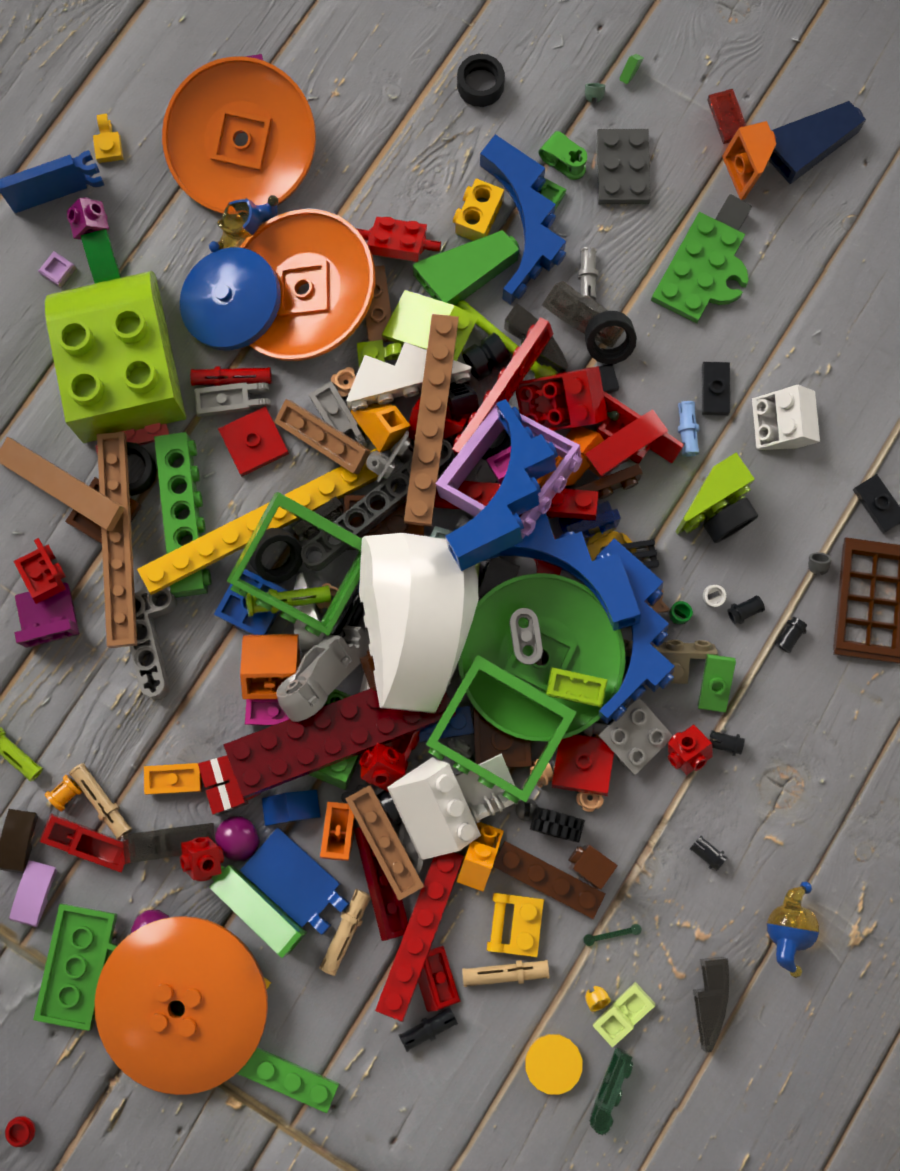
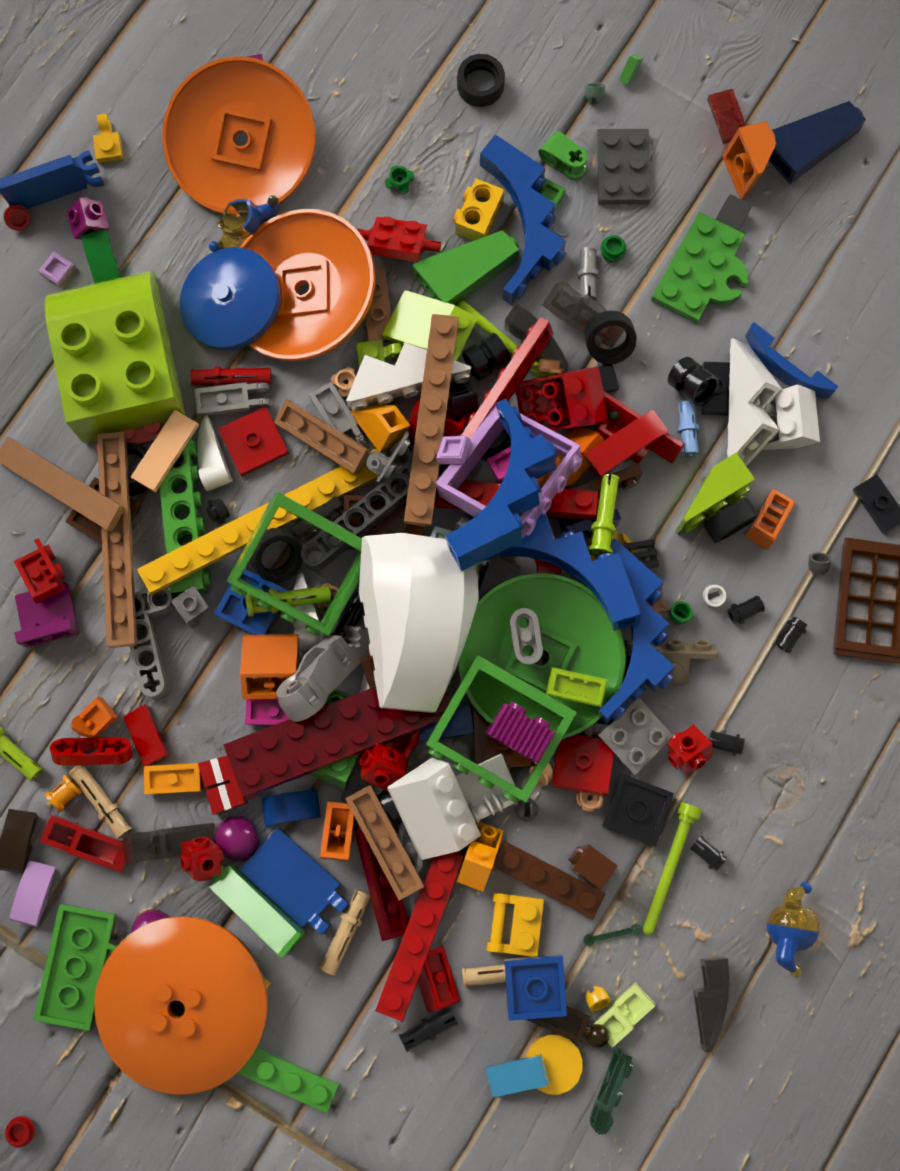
(17, 217): none -> red plate
(65, 751): none -> red beam
(94, 719): none -> orange plate
(146, 735): none -> red slope
(164, 451): none -> light nougat tile
(190, 606): none -> flat silver bracket
(211, 460): none -> white piece
(217, 511): none -> black plate
(399, 172): none -> green plate
(453, 450): none -> lavender tile
(517, 1075): none -> dark azure tile
(521, 732): none -> magenta brick
(535, 987): none -> blue plate
(548, 365): none -> medium nougat plate
(557, 824): black tyre -> none
(574, 1027): none -> dark brown plate
(603, 527): none -> lime pin
(613, 248): none -> green plate
(637, 810): none -> black plate
(687, 816): none -> lime piece
(692, 381): none -> black wheel
(716, 683): bright green plate -> none
(749, 394): none -> white slope
(762, 533): none -> orange slope
(782, 368): none -> blue slope

